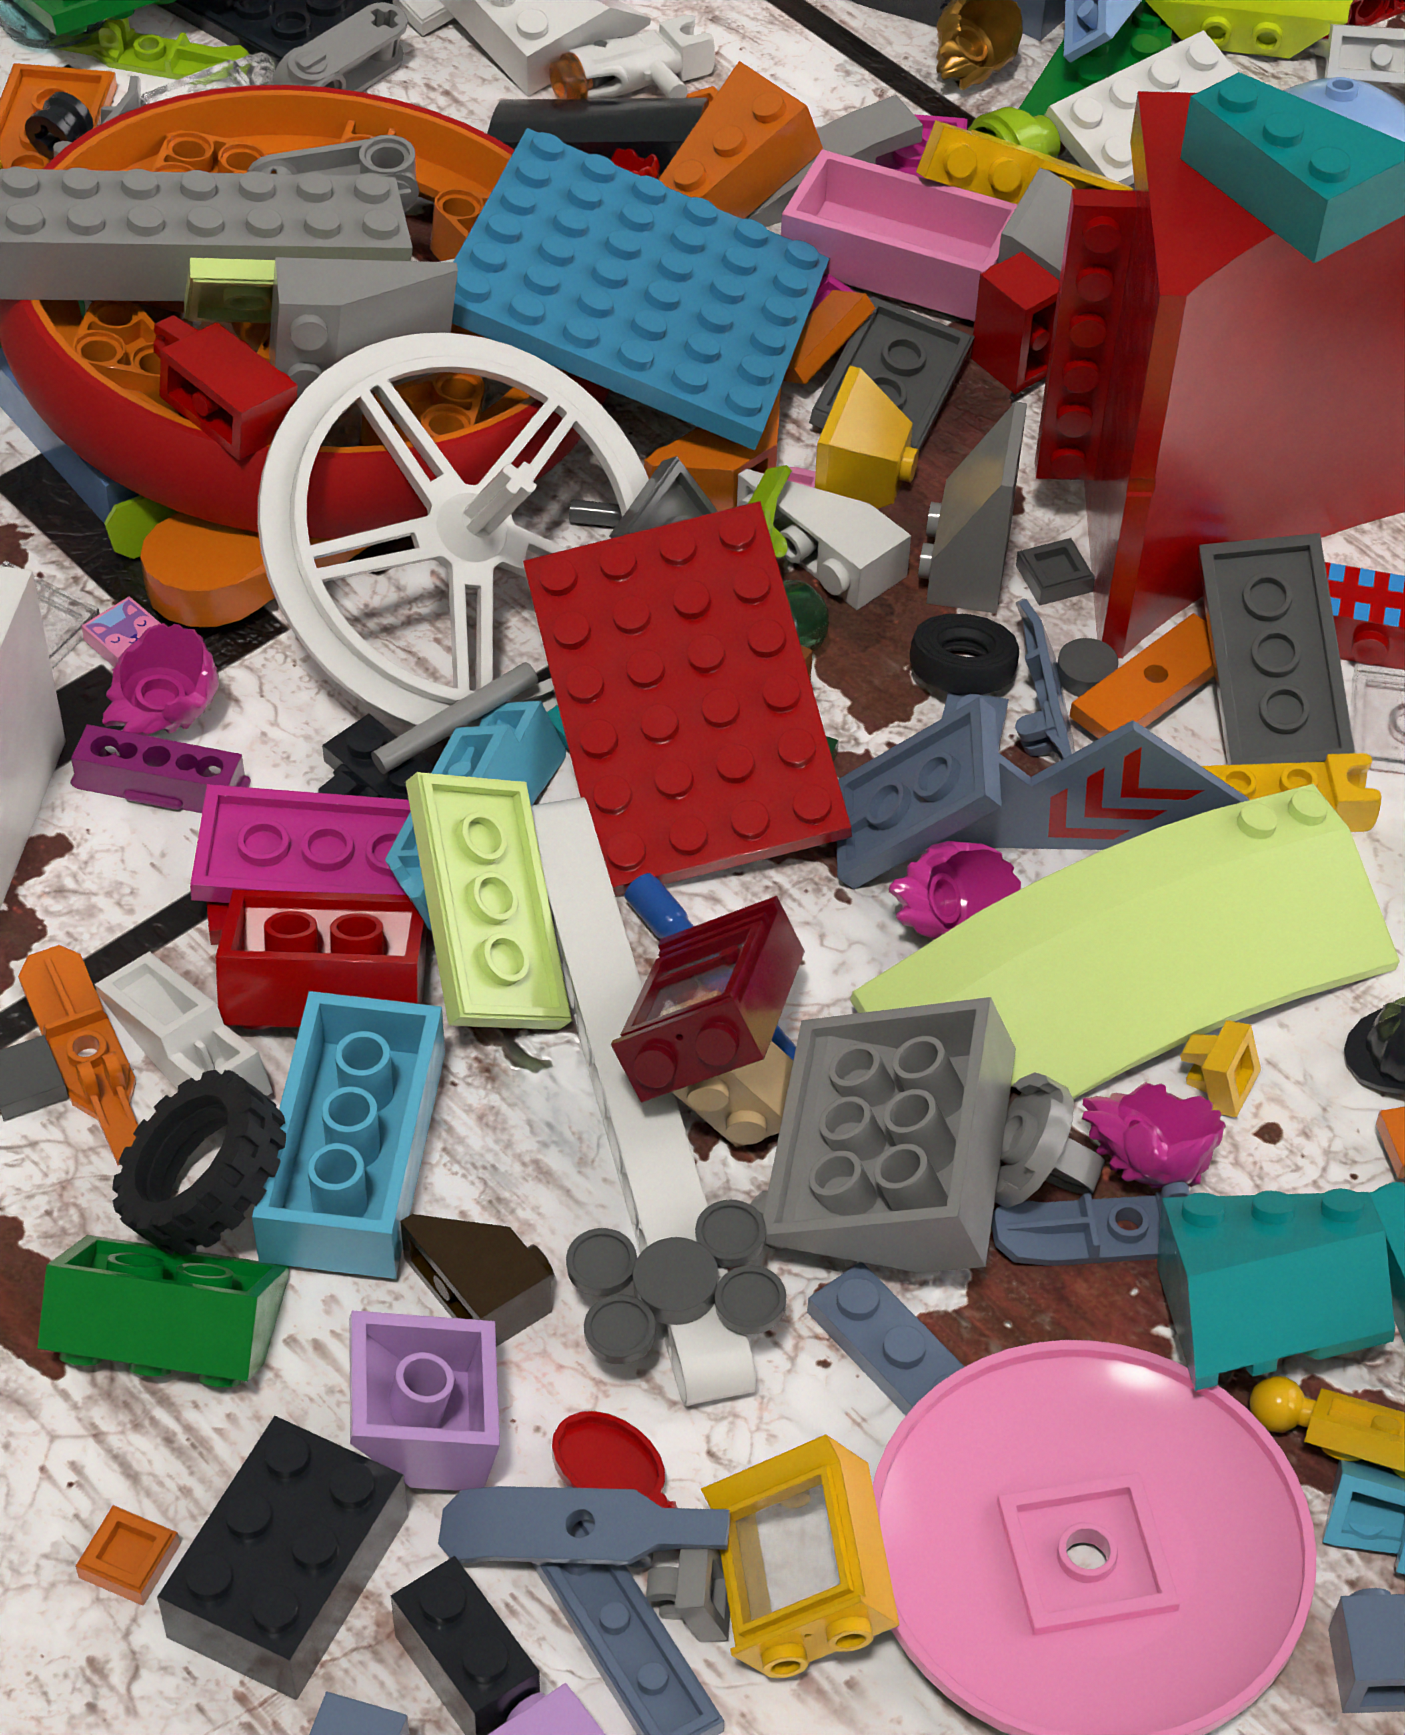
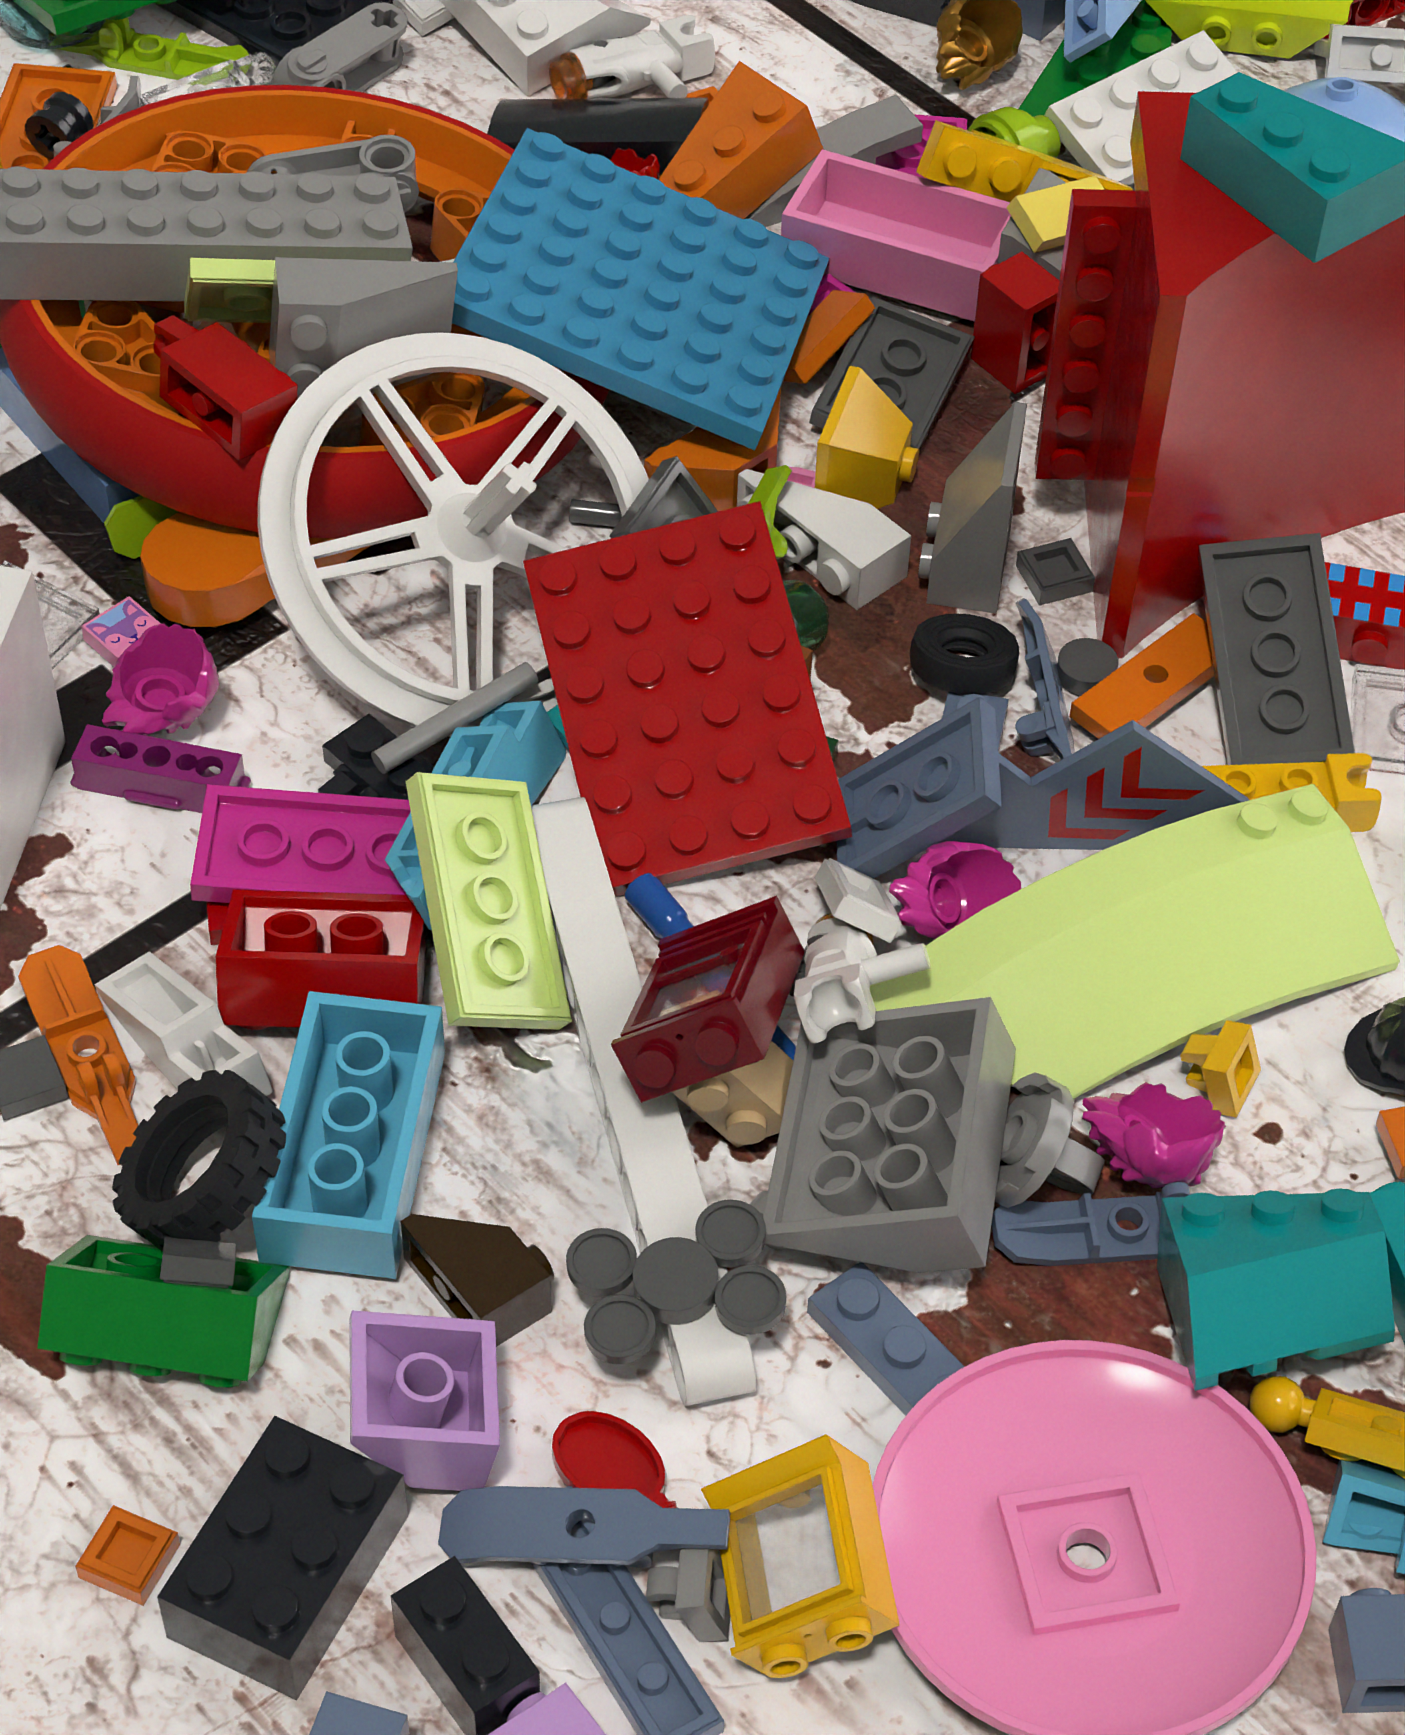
(198, 1262): none -> dark grey tile
(838, 974): none -> white piece
(857, 899): none -> white tile
(1045, 212): none -> light yellow tile

